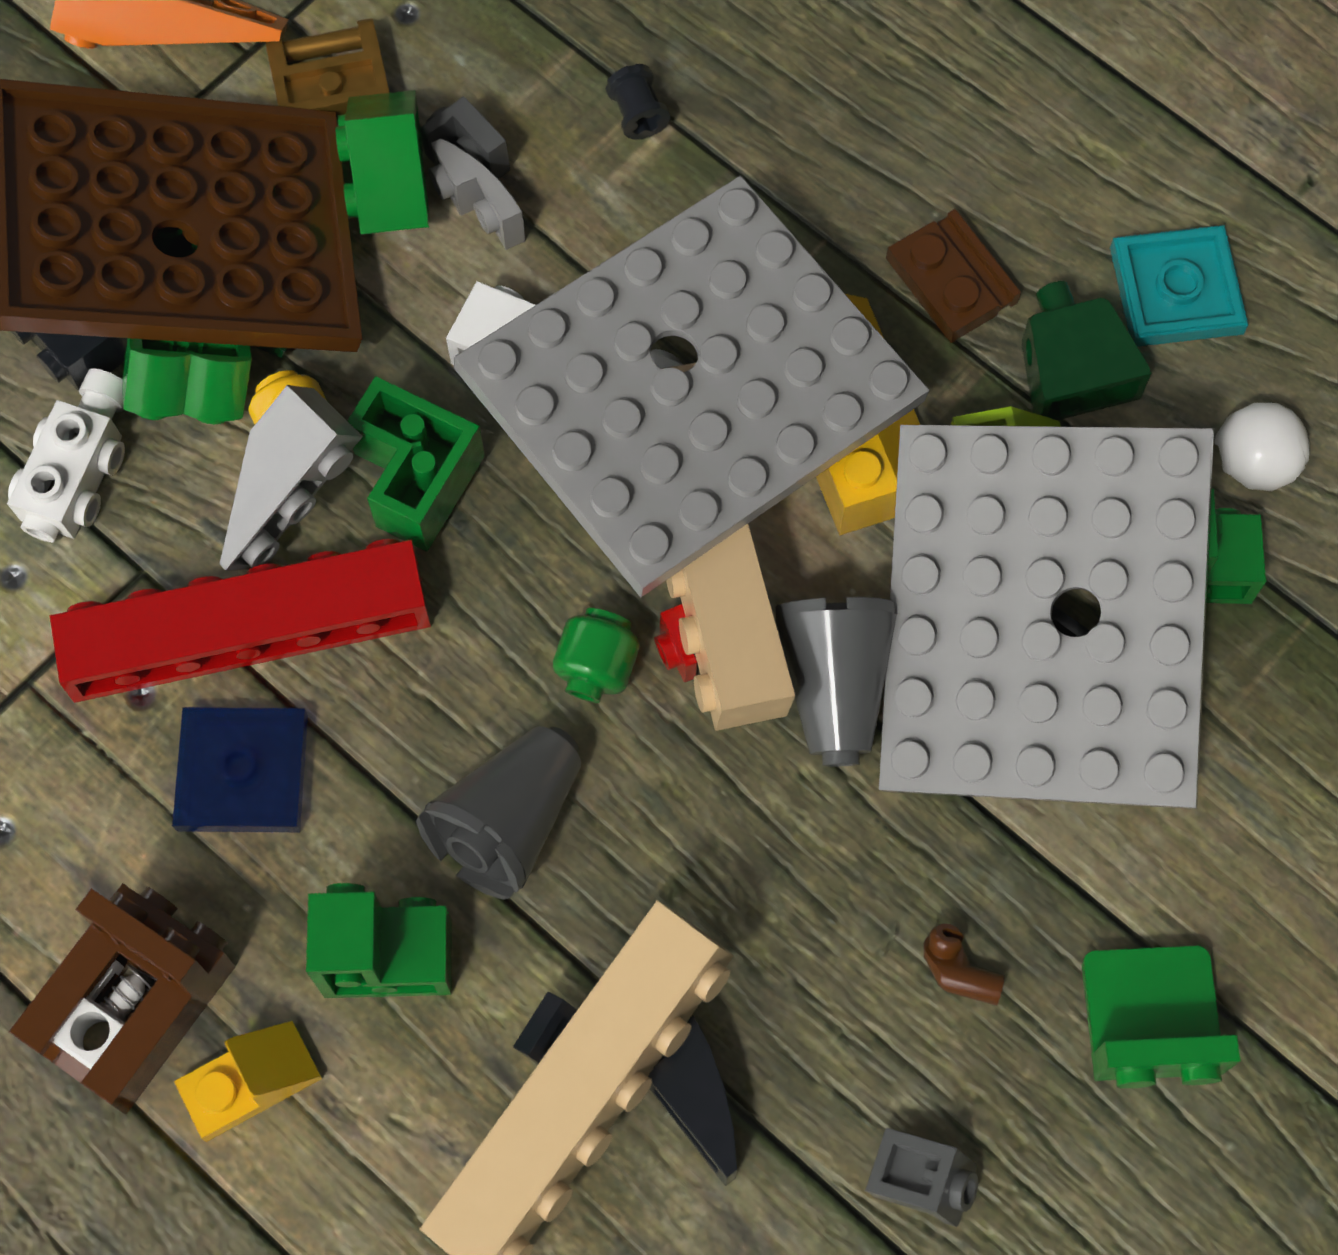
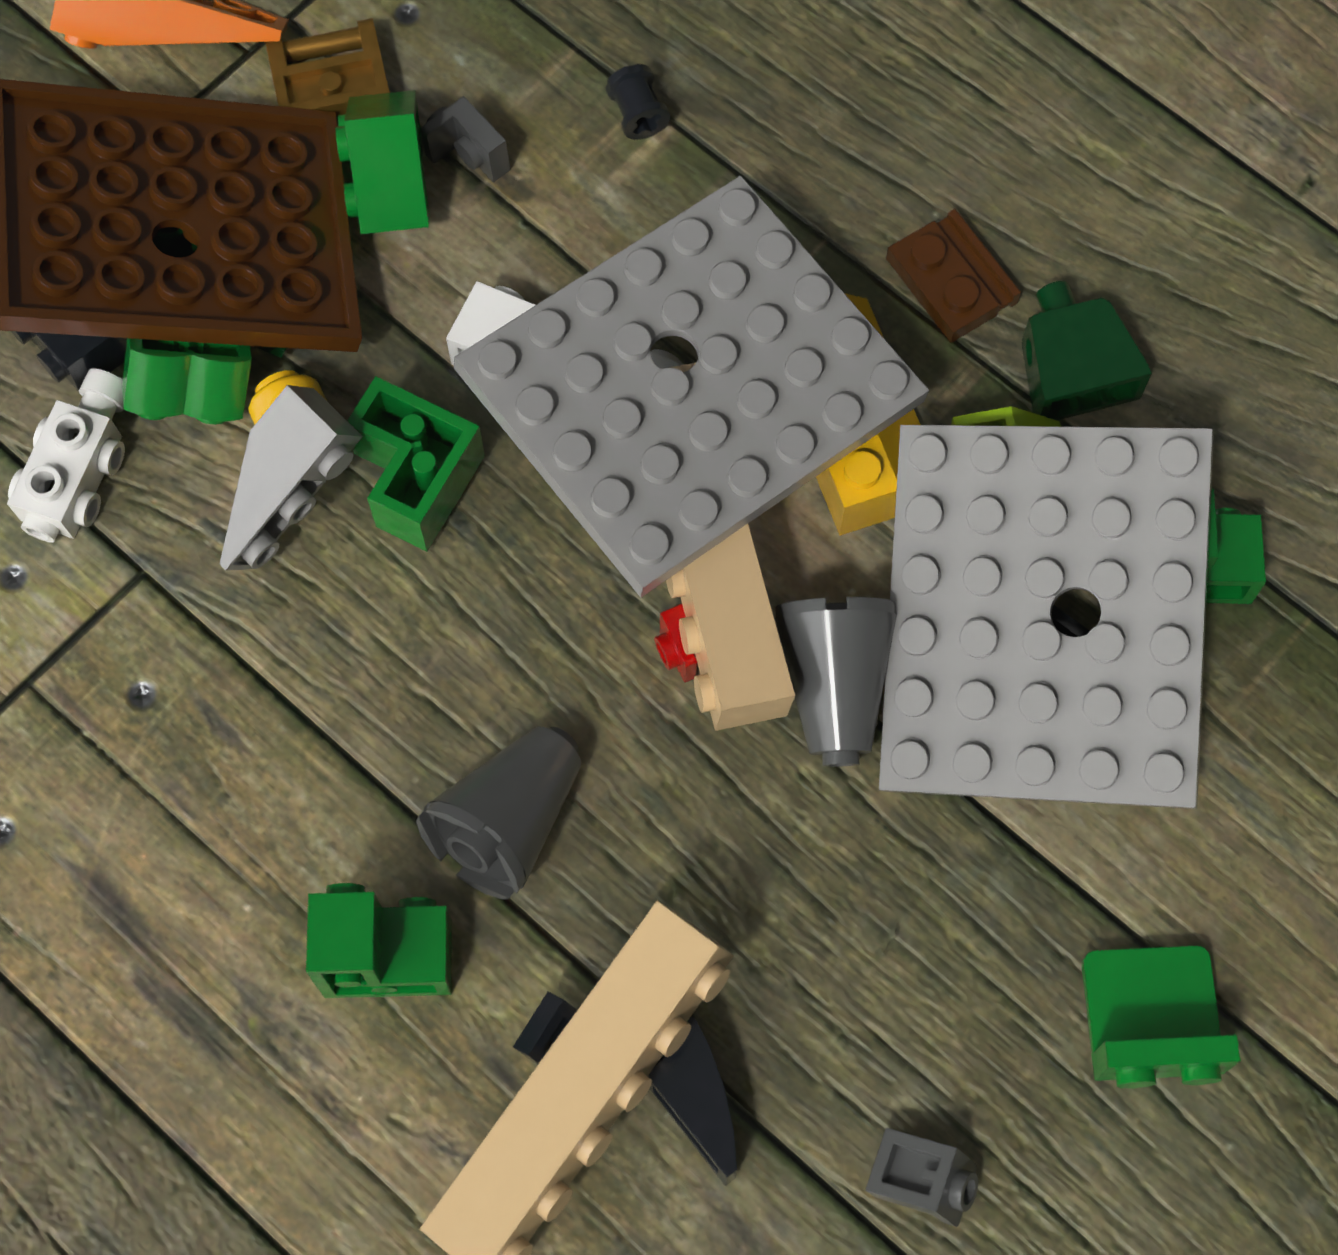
(122, 934): reddish brown brick -> none
(239, 620): red brick -> none
(240, 770): clear blue plate -> none
(248, 1079): yellow slope -> none
(477, 189): light grey slope -> none
(596, 654): green head -> none
(953, 969): reddish brown arm -> none
(1178, 286): teal tile -> none
(1263, 446): white hair -> none

